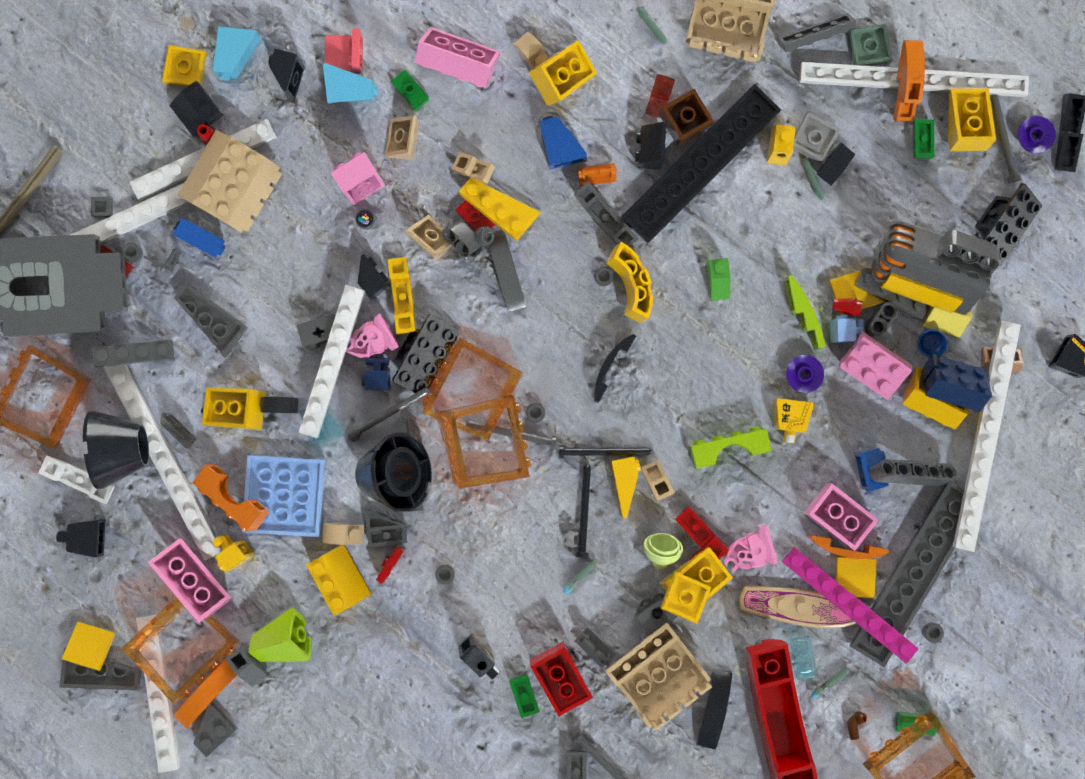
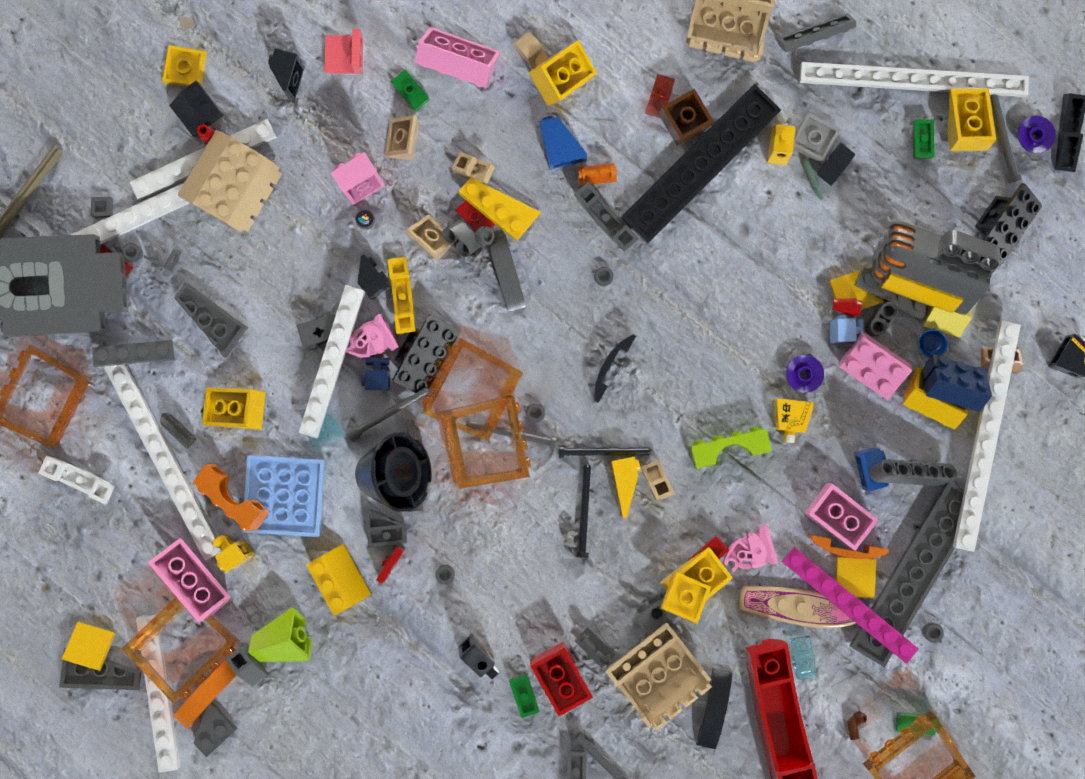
(84, 538): black torso -> none
(114, 448): black cone -> none
(198, 237): blue slope -> none
(233, 51): medium azure slope -> none
(279, 405): black tyre -> none
(342, 533): tan brick -> none
(347, 86): medium azure slope -> none
(578, 578): sand green piece -> none
(635, 279): yellow brick -> none
(651, 146): black slope -> none
(652, 26): sand green piece -> none
(662, 549): yellowish green piece -> none
(694, 527): red plate -> none
(718, 279): bright green slope -> none
(801, 305): lime slope -> none
(830, 682): sand green piece -> none
(870, 45): sand green tile -> none
(911, 78): orange slope -> none

